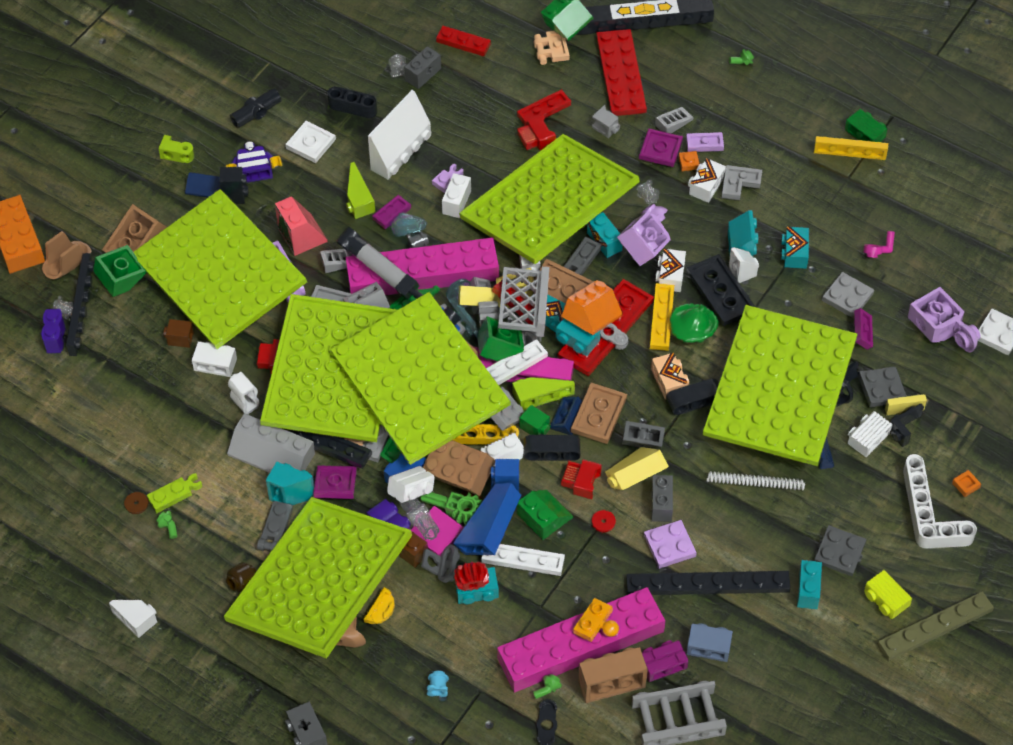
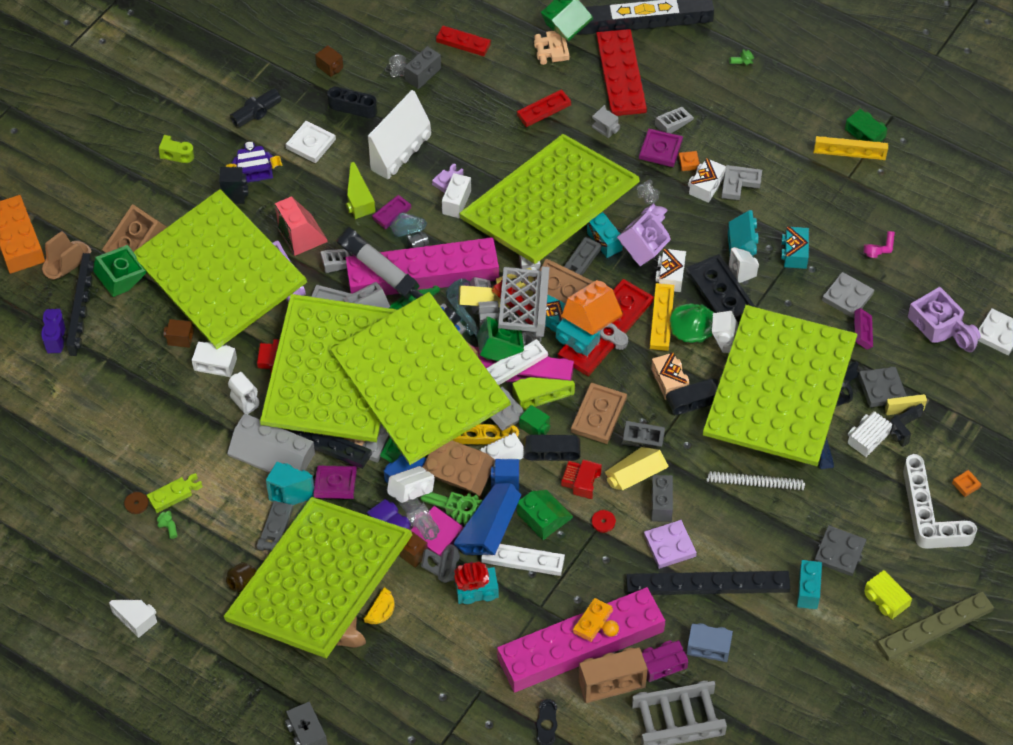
(65, 307): clear brick -> none
(202, 184): dark blue slope -> none
(329, 61): none -> reddish brown brick
(437, 684): medium azure brick -> none
(536, 133): red piece -> none
(551, 684): bright green plate -> none
(566, 414): dark blue slope -> none
(705, 142): lavender plate -> none
(724, 329): none -> white brick

